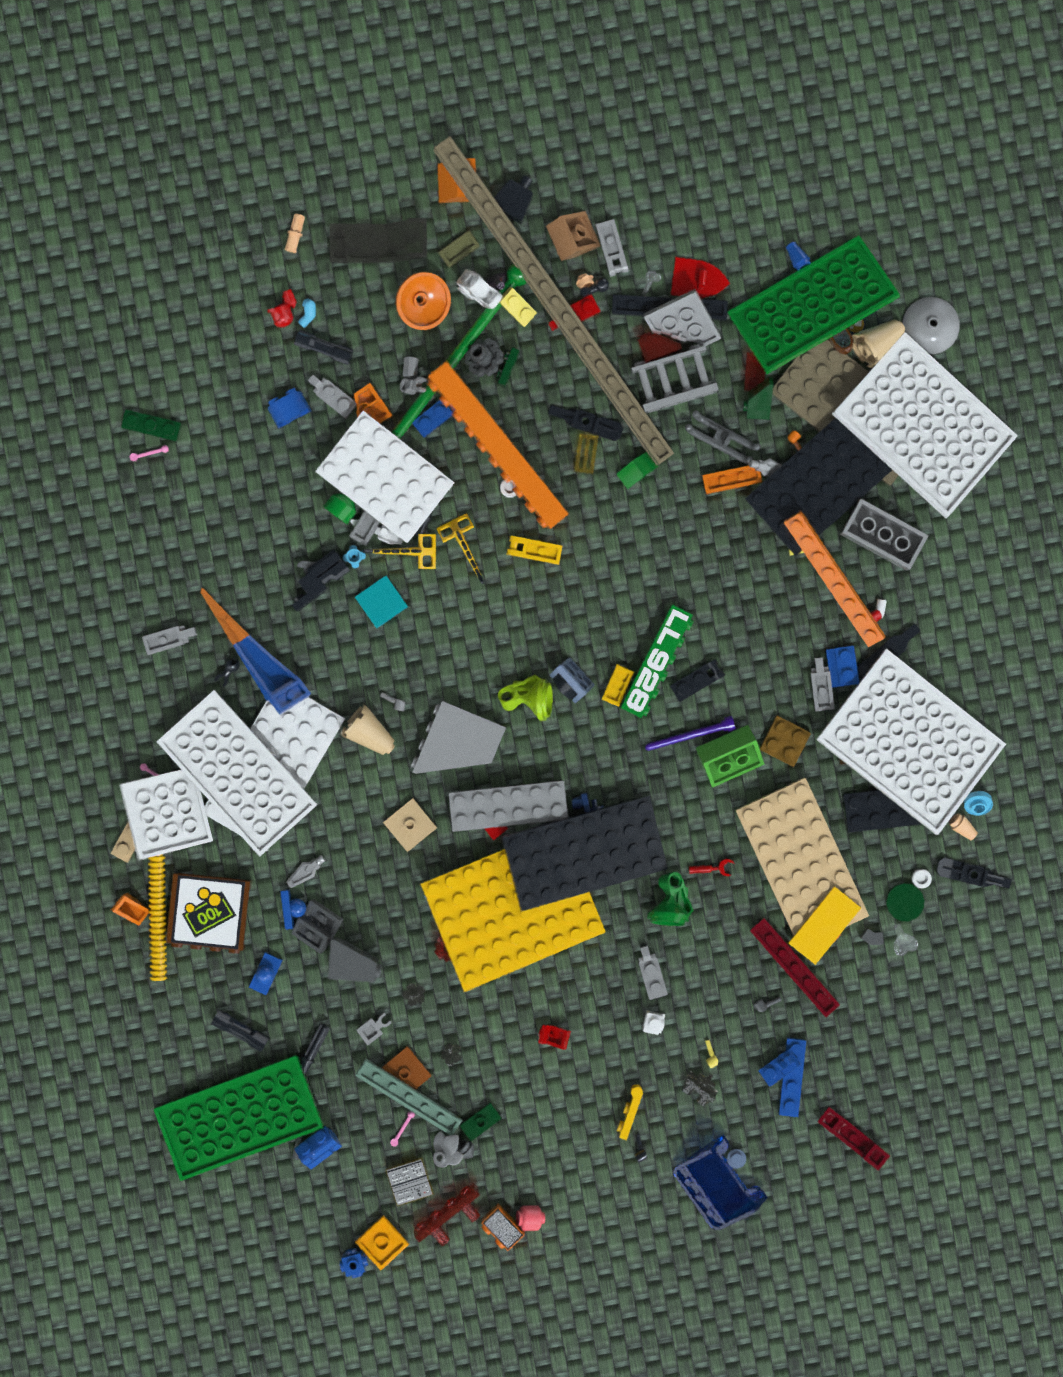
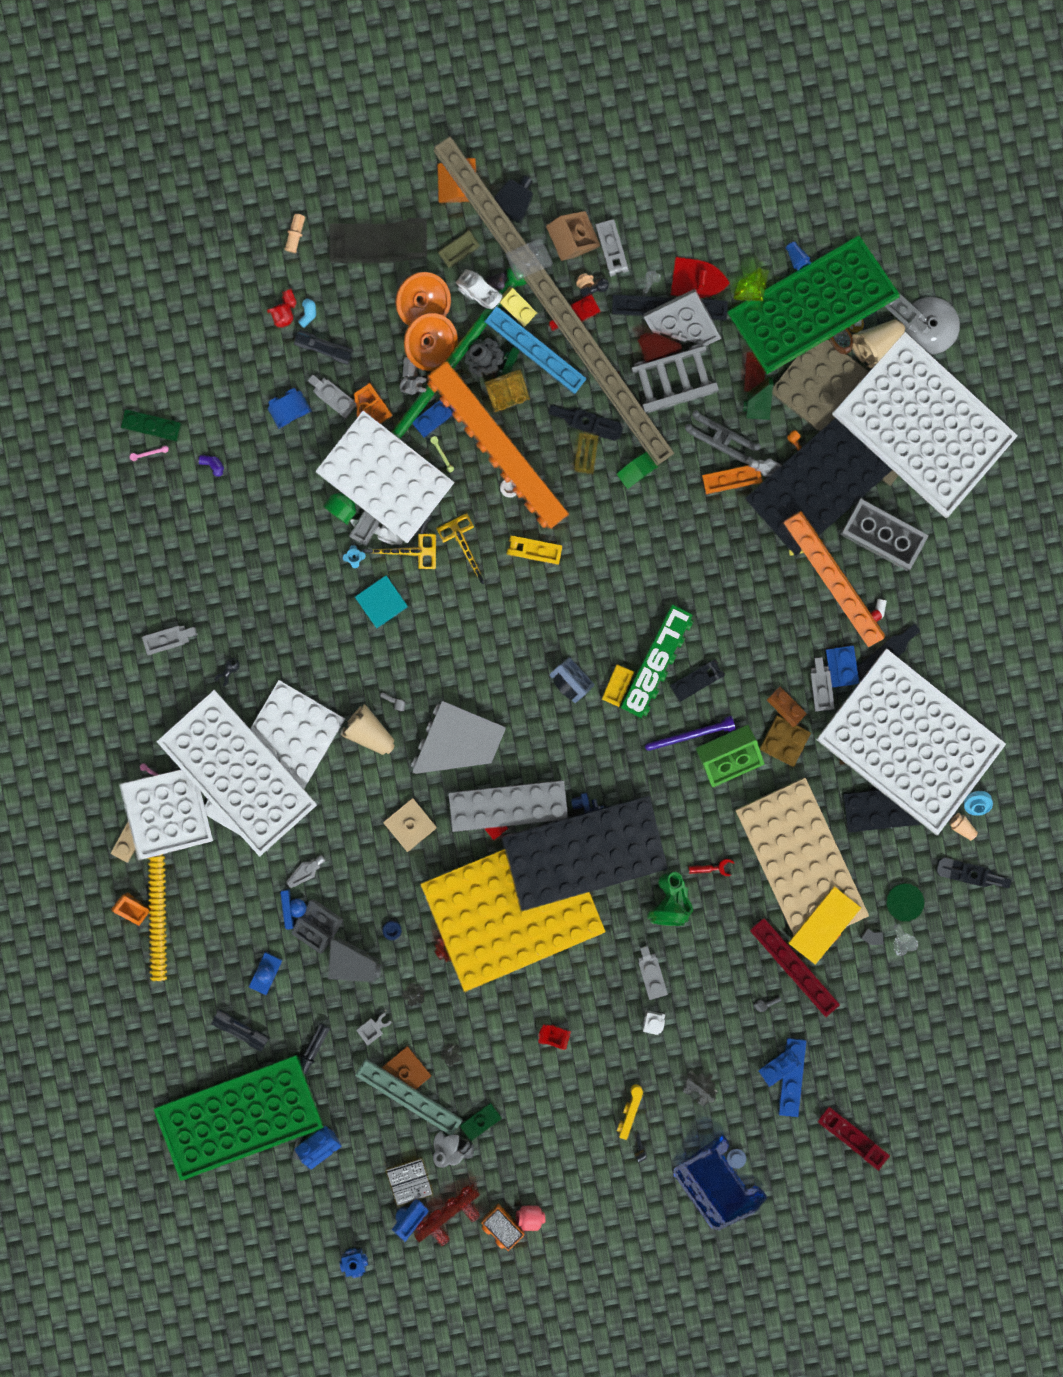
(208, 912): panel -> none
(213, 462): none -> dark purple arm
(274, 680): blue plate -> none
(317, 576): black plate -> none
(382, 1242): light orange plate -> none
(392, 930): none -> dark blue tile
(394, 1142): bright pink hinge -> none
(409, 1219): none -> blue tile
(434, 440): none -> yellowish green hinge
(440, 341): none -> orange dish
(507, 390): none -> clear yellow tile
(529, 259): none -> clear plate
(533, 692): lime piece -> none
(535, 350): none -> dark azure plate
(712, 1061): light yellow hand -> none
(752, 286): none -> clear neon green slope
(786, 707): none -> dark orange plate
(908, 315): none -> light grey hinge
(921, 878): white tile -> none

